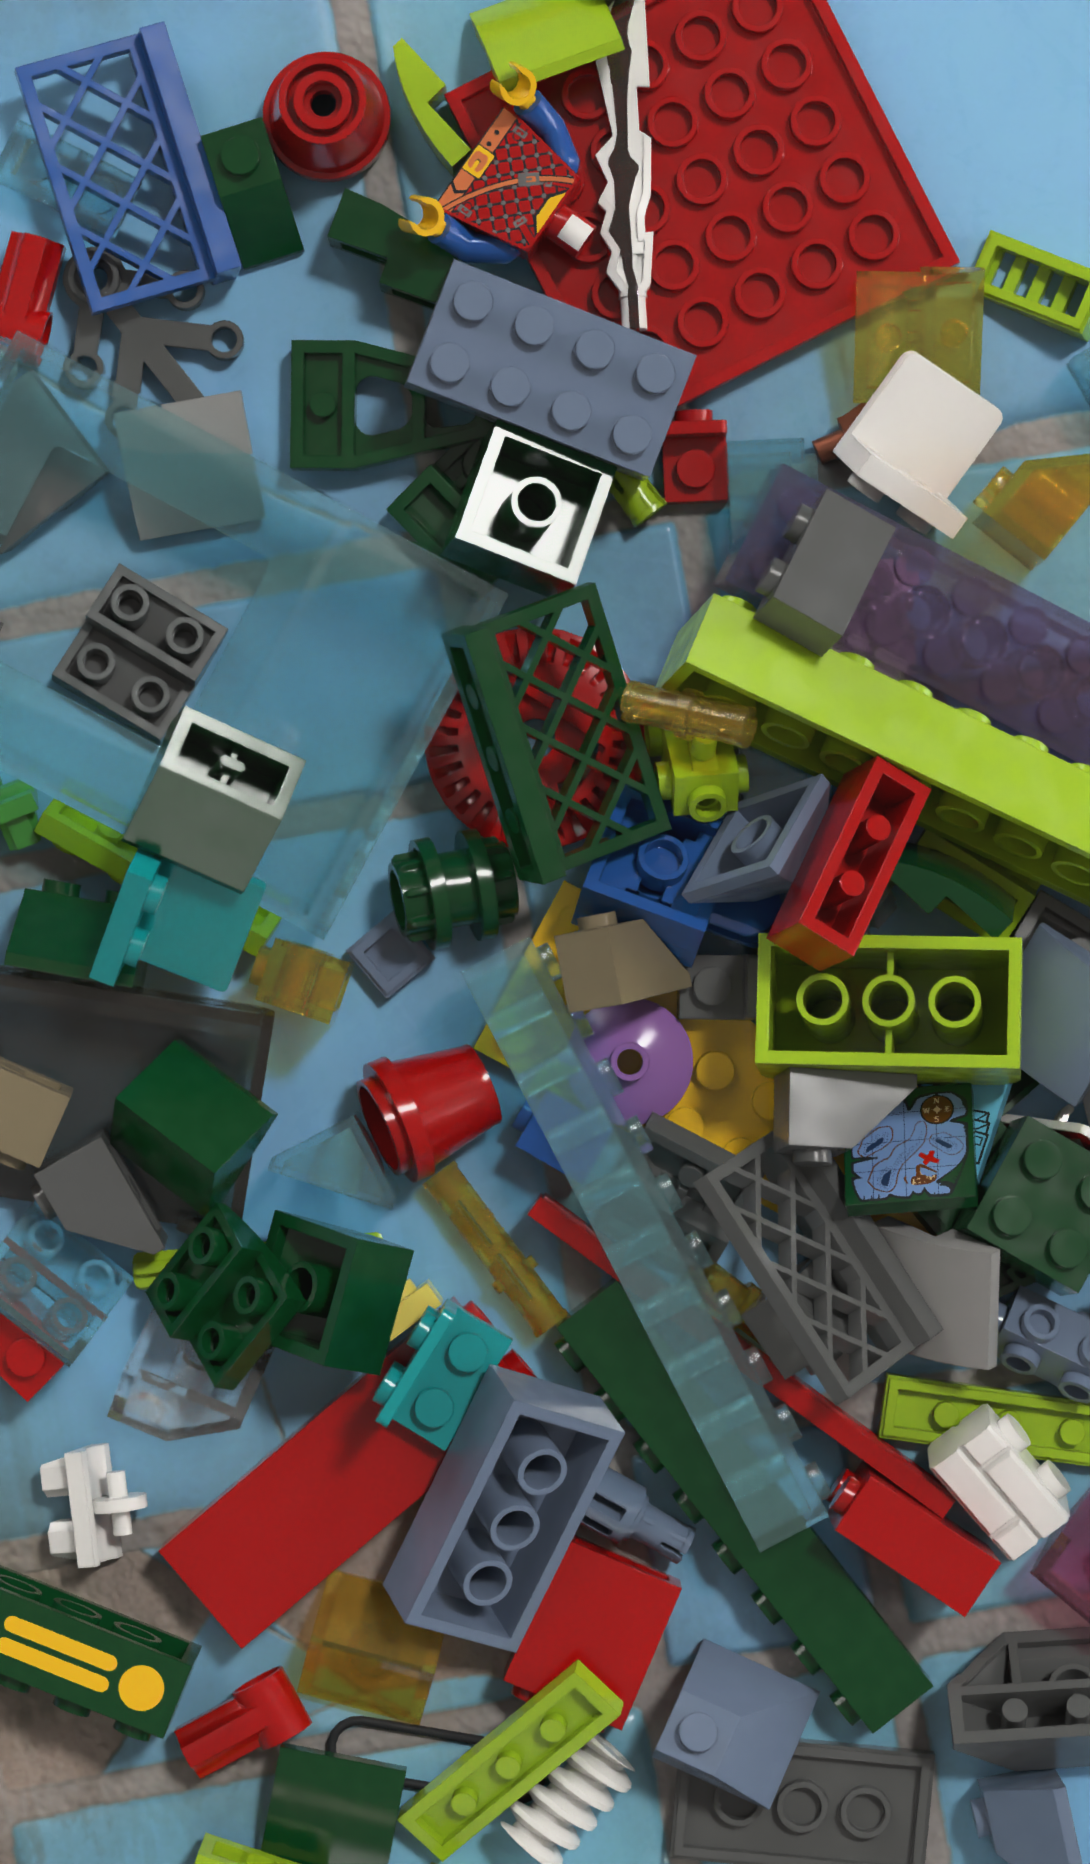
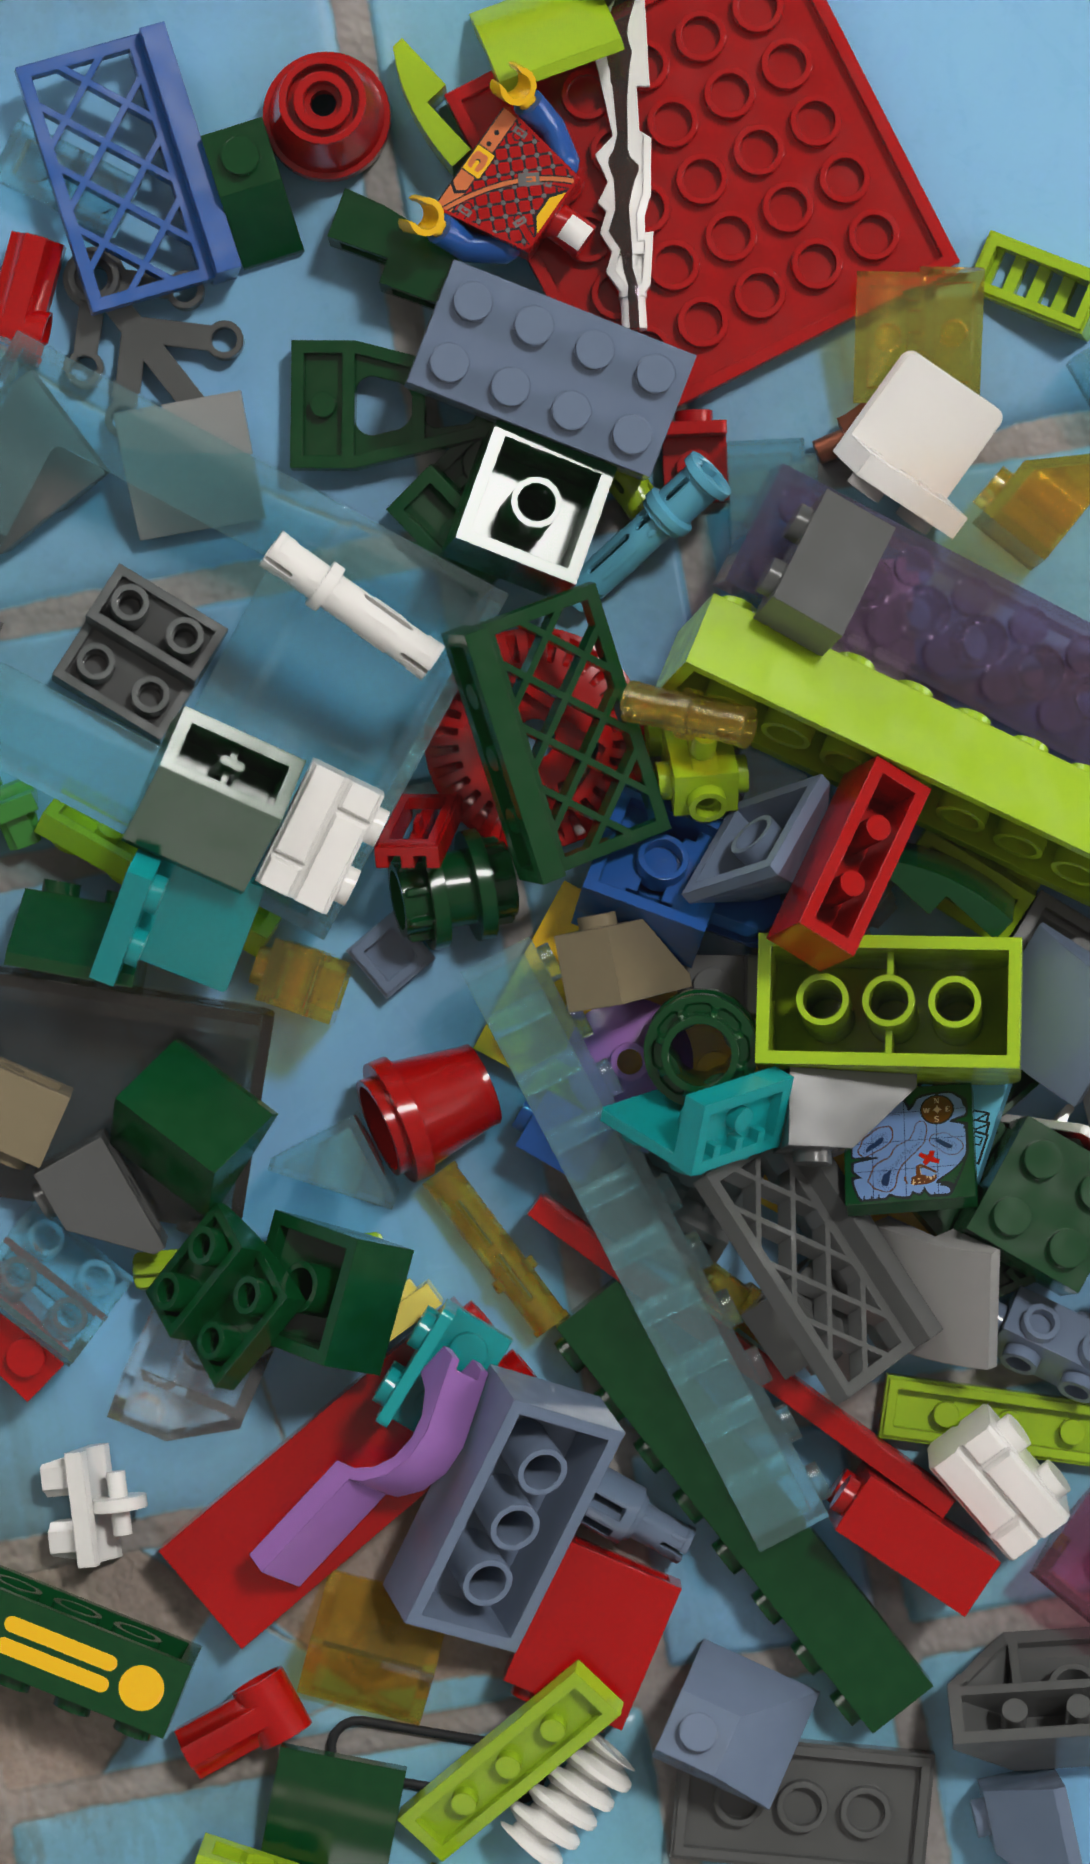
(322, 836): none -> white brick
(350, 604): none -> white pin
(350, 1493): none -> medium lavender piece
(430, 831): none -> red tile
(664, 515): none -> medium azure pin
(684, 1011): none -> dark green piece
(712, 1126): none -> teal bracket

